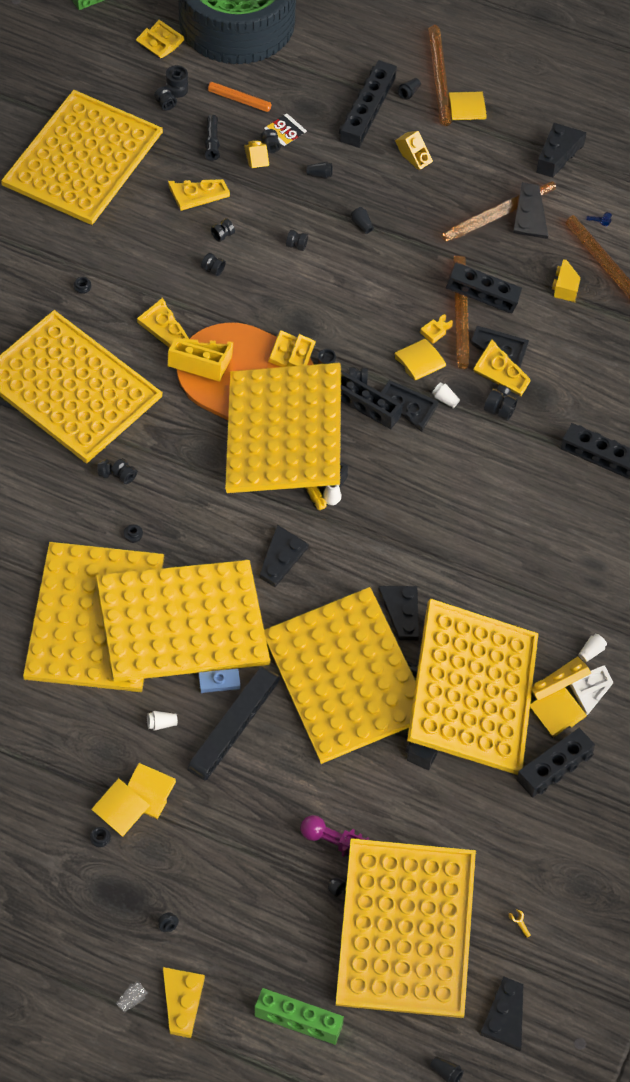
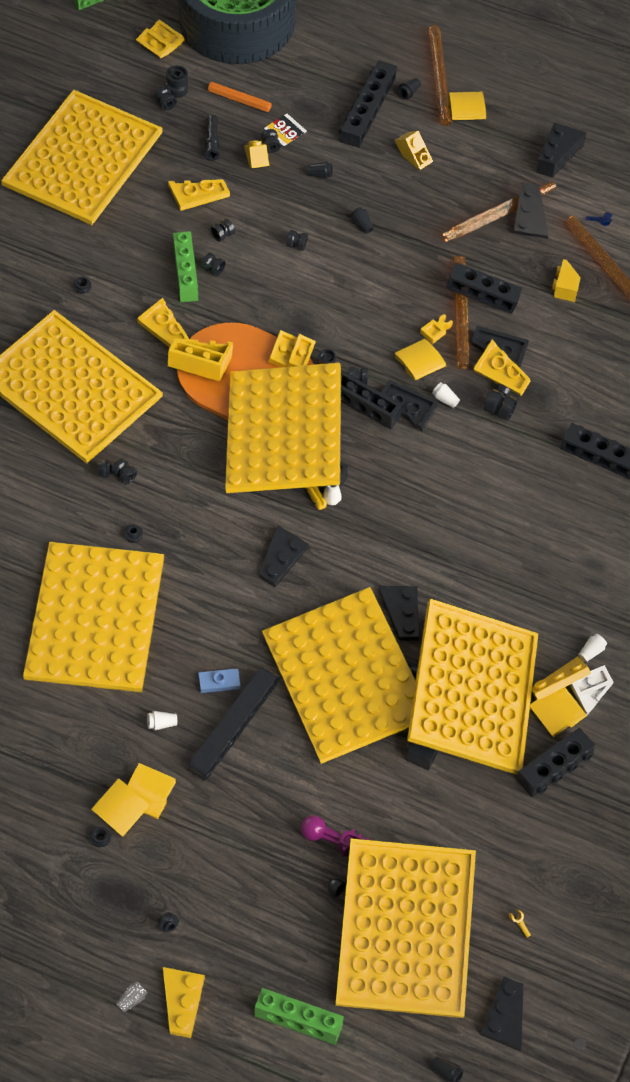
(182, 620): yellow plate -> none
(185, 266): none -> bright green brick

